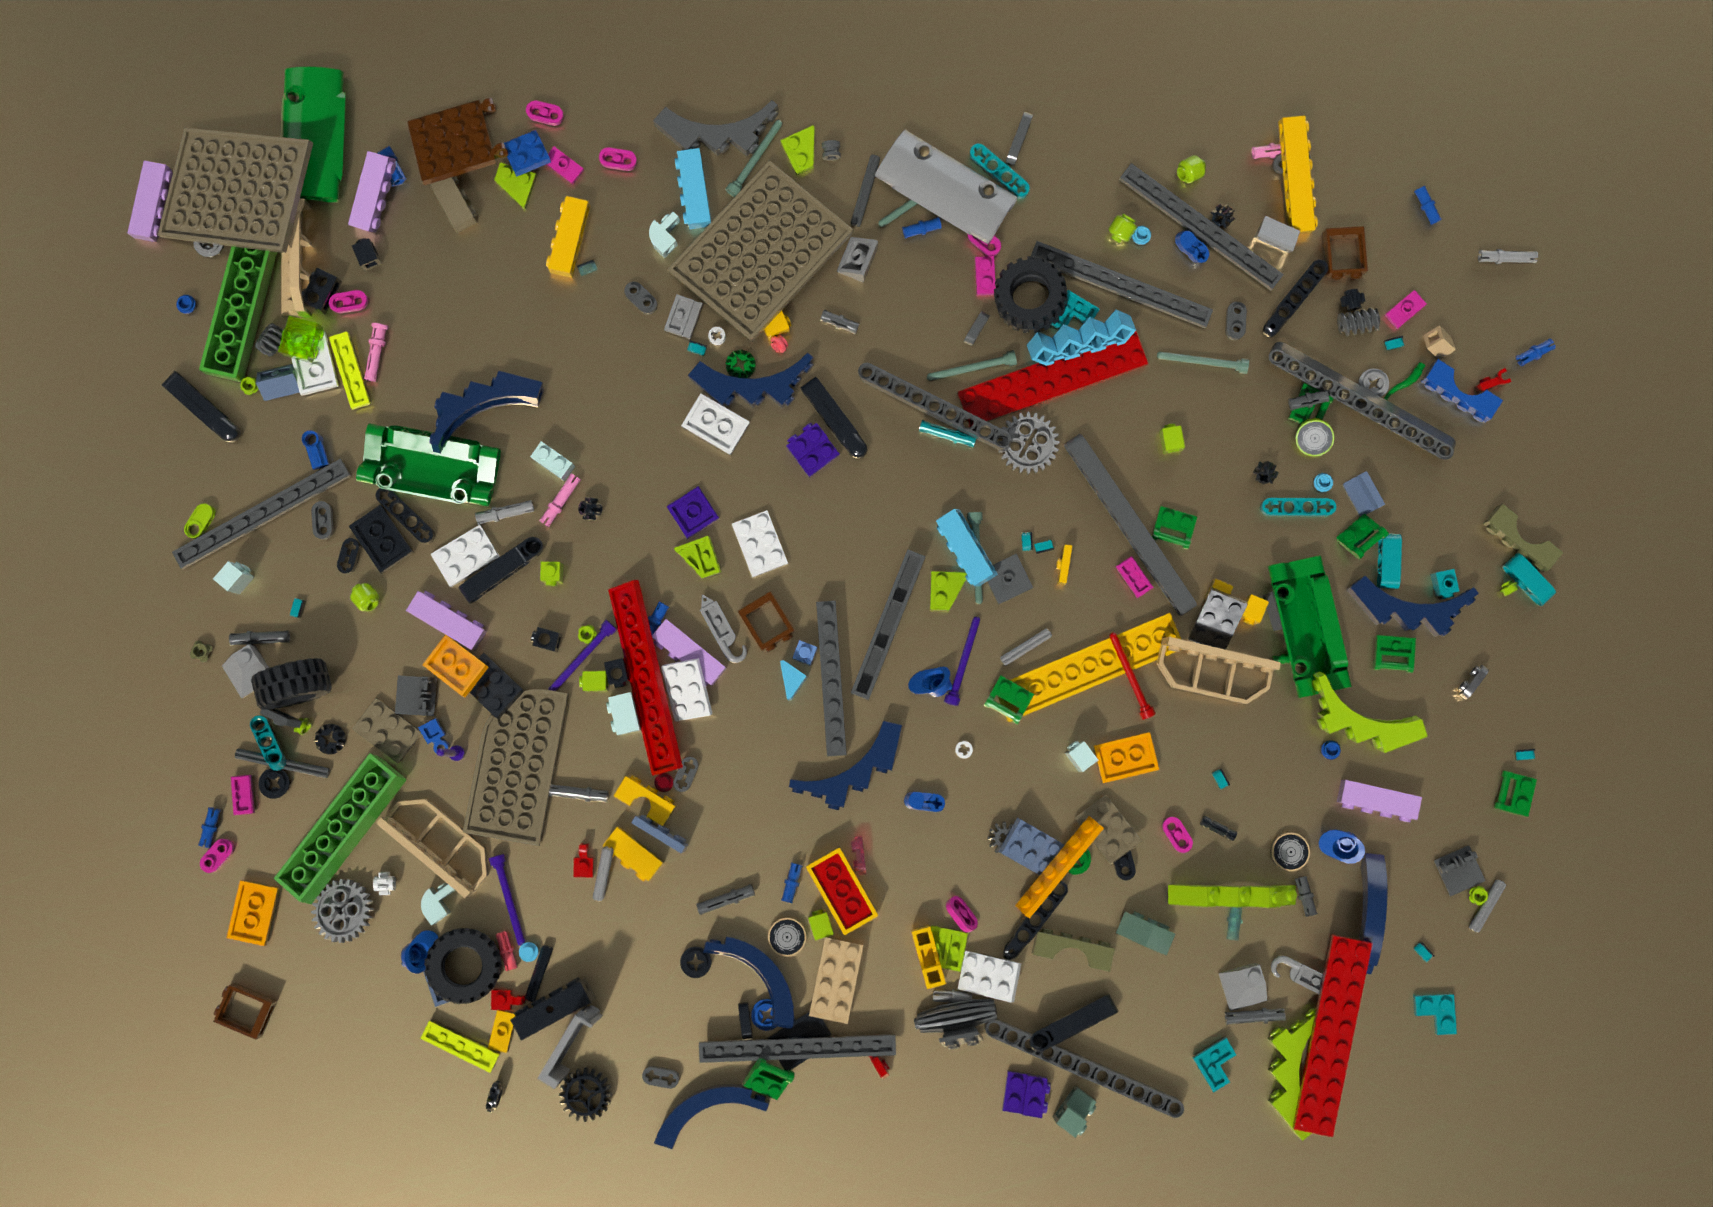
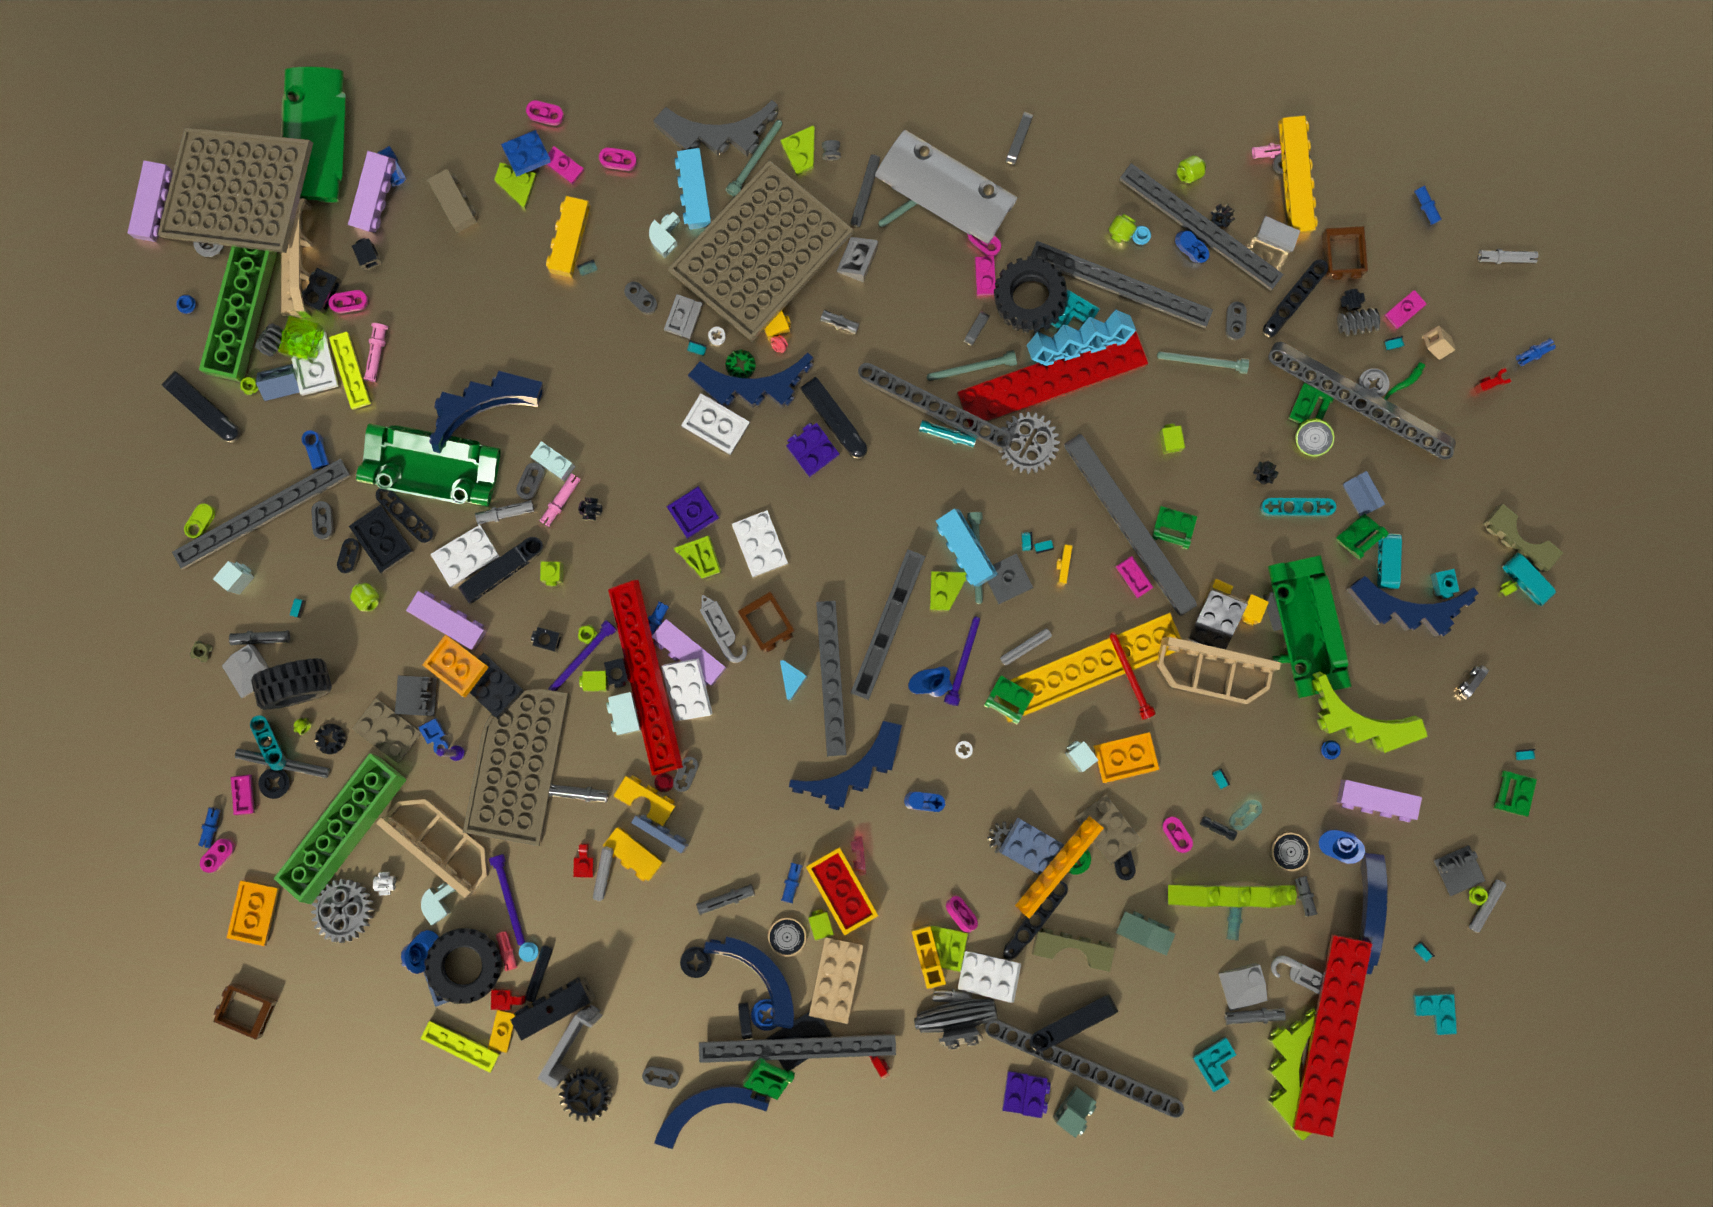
(281, 718): dark grey plate -> none
(454, 141): reddish brown plate -> none
(494, 1096): black gear -> none
(531, 481): none -> flat silver plate
(805, 653): medium blue brick -> none
(922, 227): blue pin -> none
(1001, 169): teal beam -> none
(1248, 818): none -> clear light blue beam
(1308, 400): dark grey pin -> none
(1323, 482): medium azure plate -> none
(1394, 647): green plate -> none
(1441, 379): blue arch -> none

